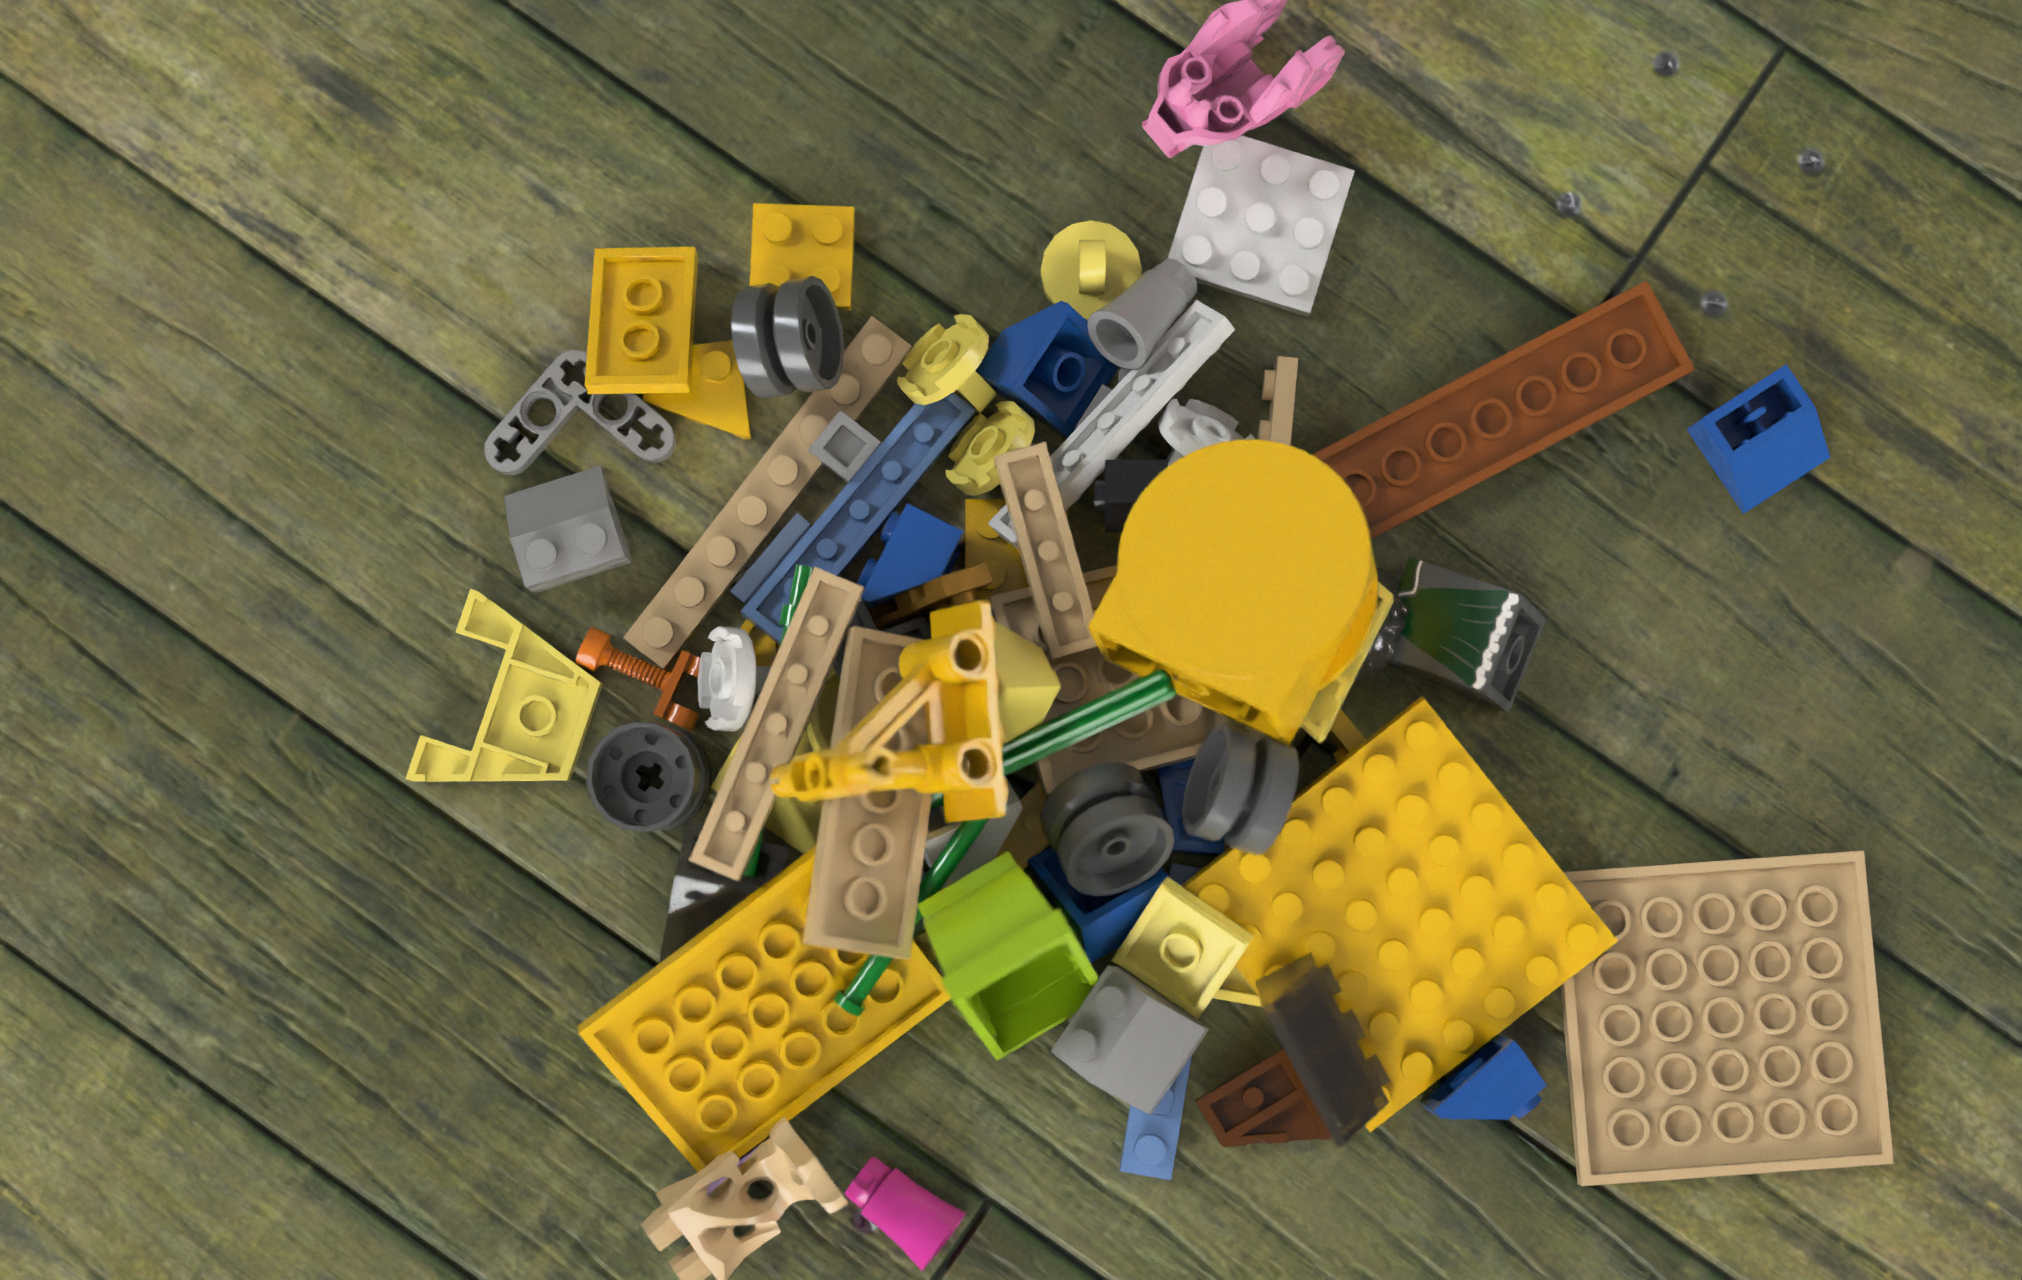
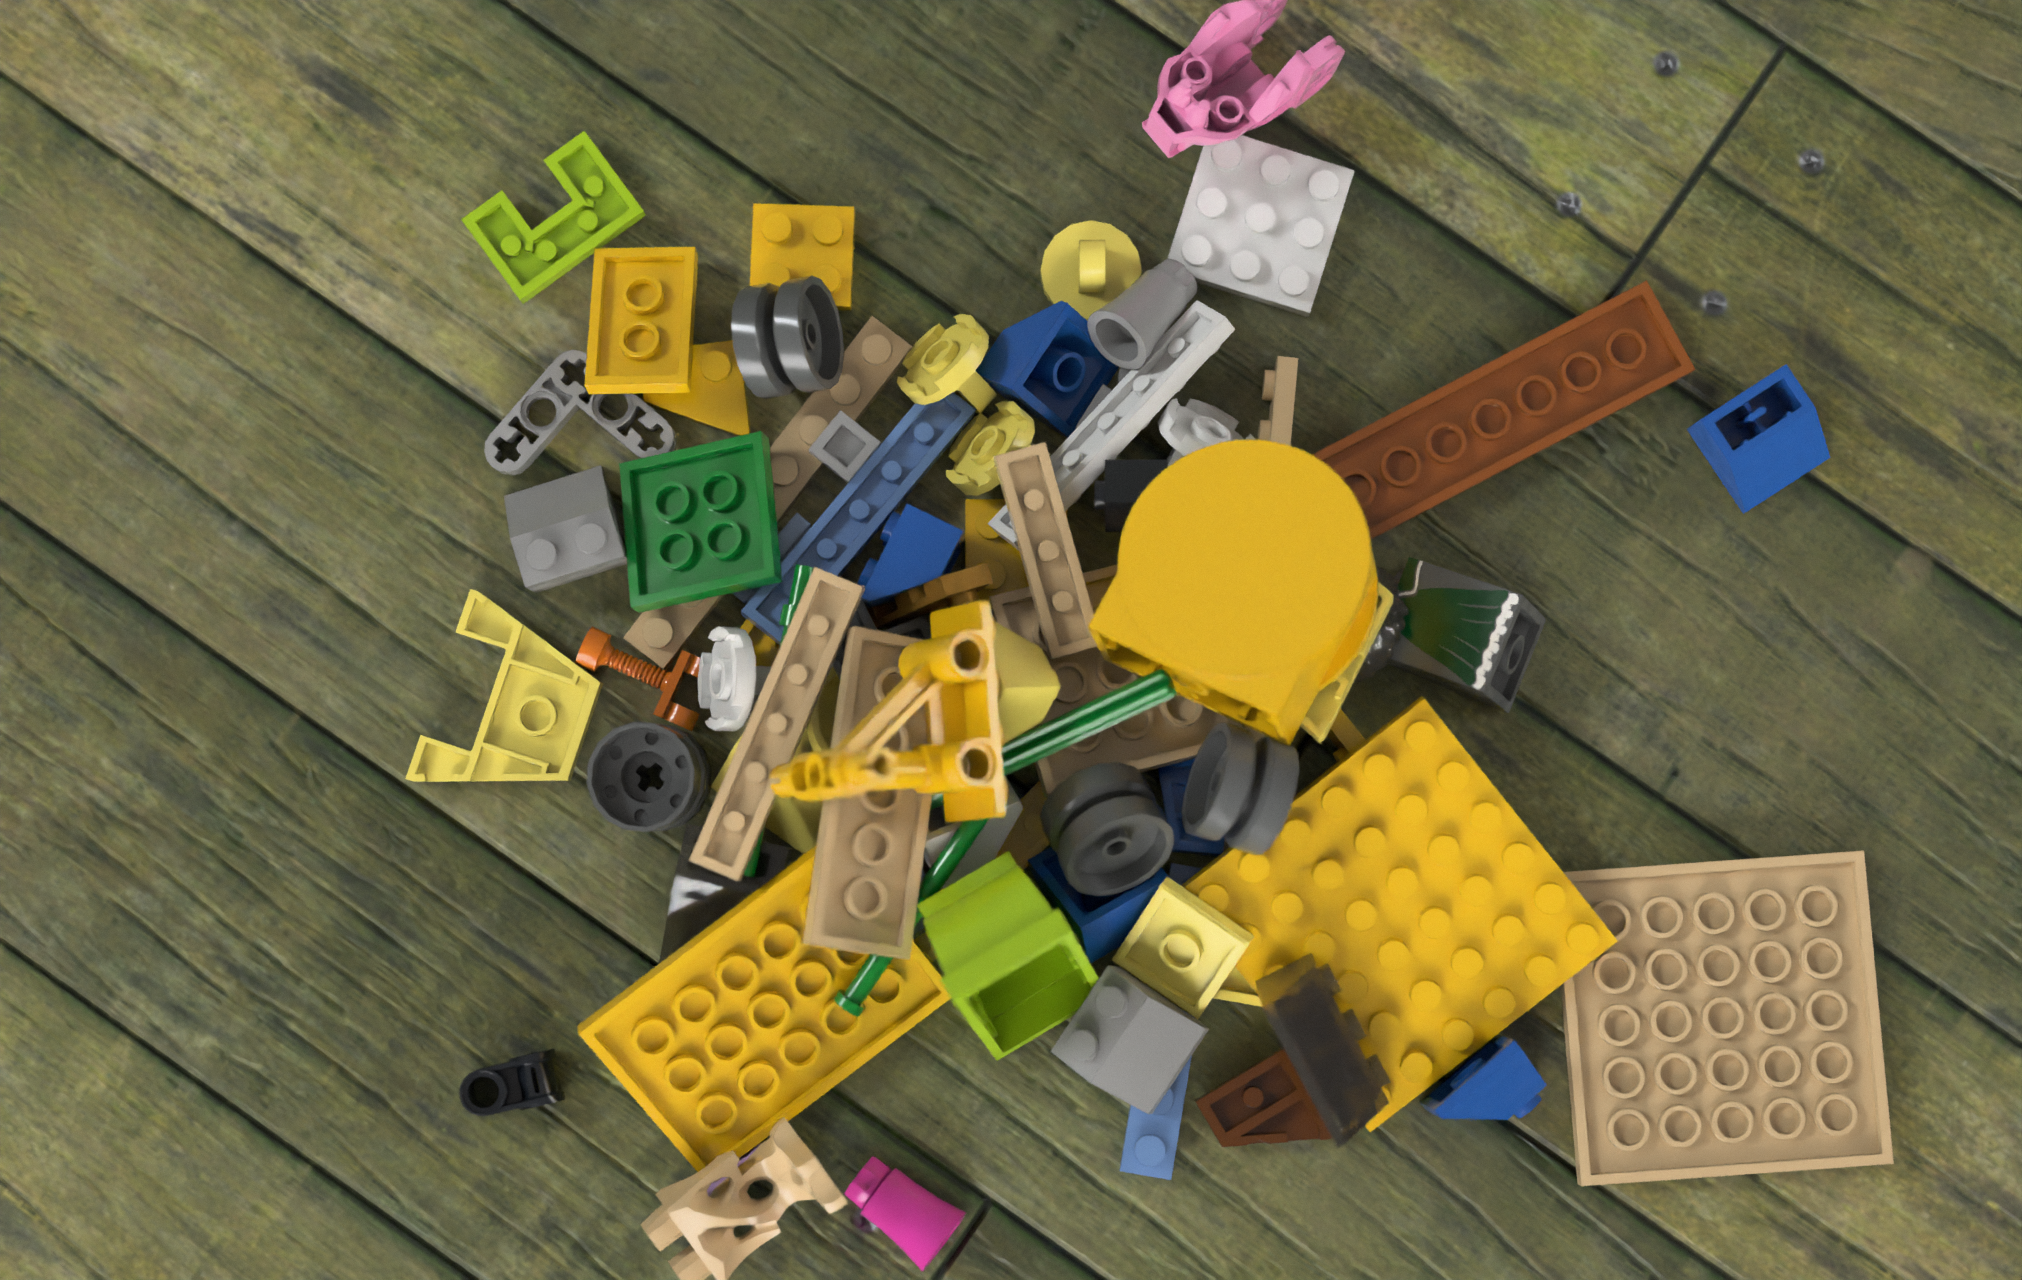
(516, 1084): none -> black piece
(594, 217): none -> lime plate
(700, 522): none -> green plate

